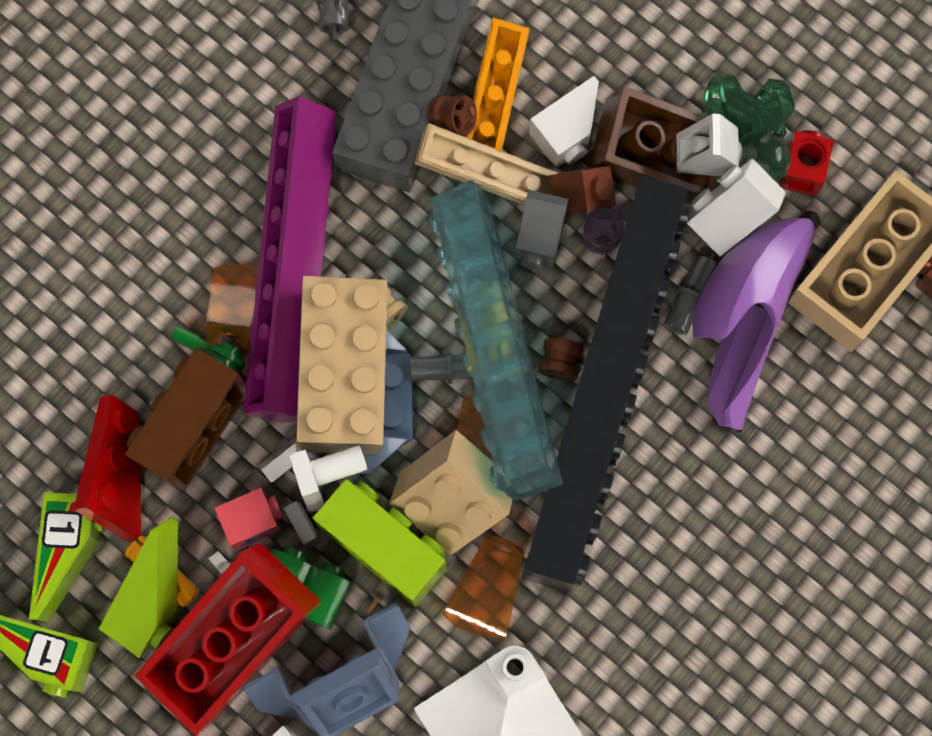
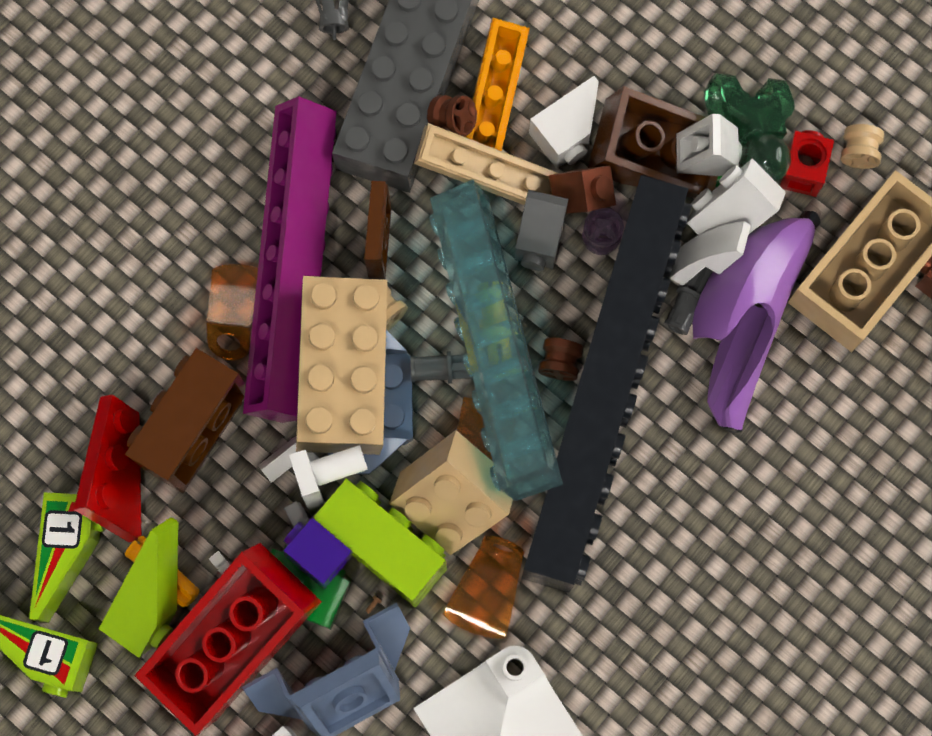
(223, 353): green plate -> none
(250, 518): coral brick -> none
(316, 552): none -> dark purple brick
(378, 231): none -> reddish brown tile
(711, 249): none -> white slope
(862, 146): none -> tan wheel

